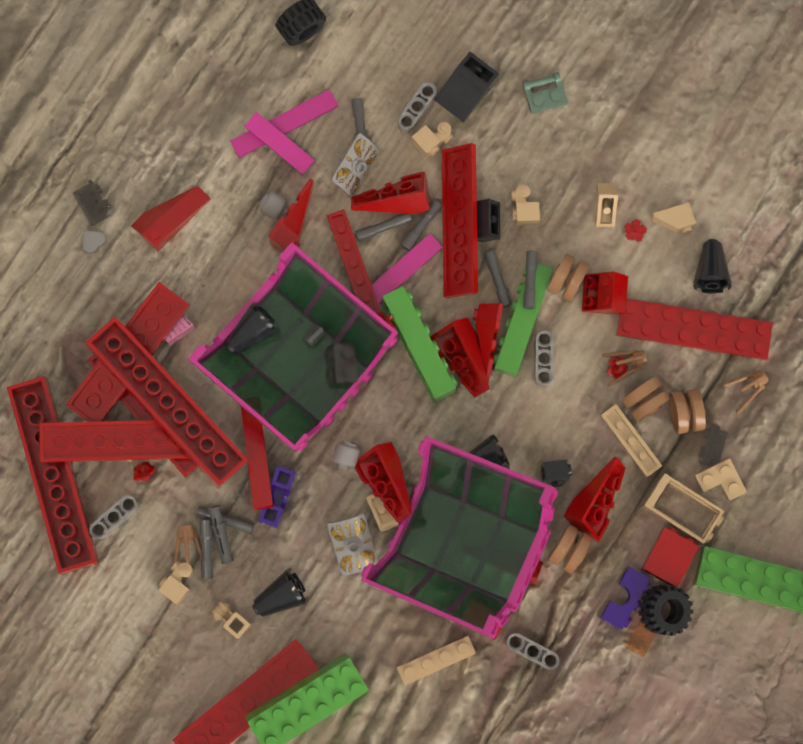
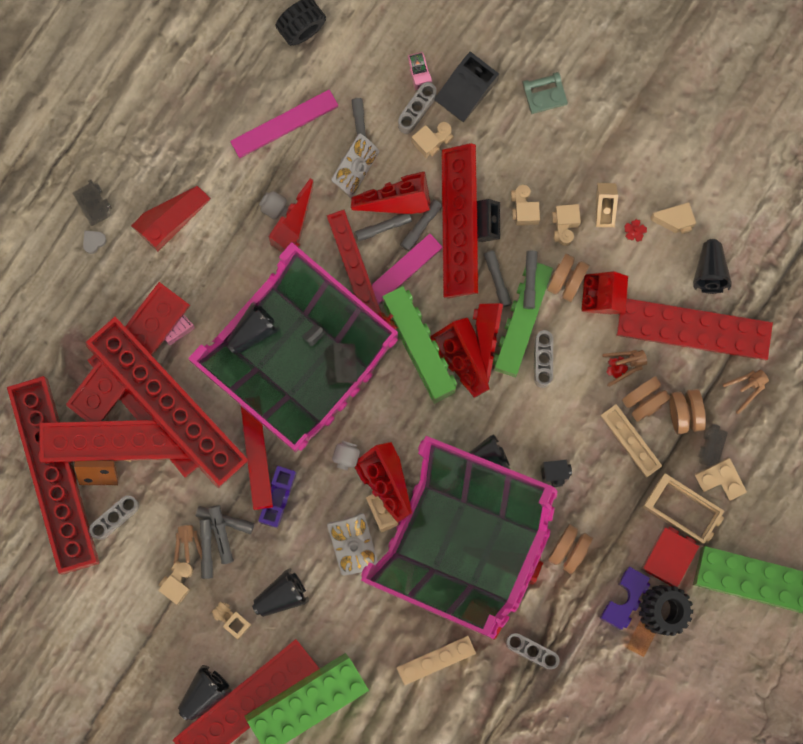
(96, 472): none -> dark orange tile
(142, 471): red plant -> none
(203, 693): none -> black cone
(279, 143): dark pink tile -> none
(418, 69): none -> leg
(565, 217): none -> tan brick
(592, 505): red wedge -> none

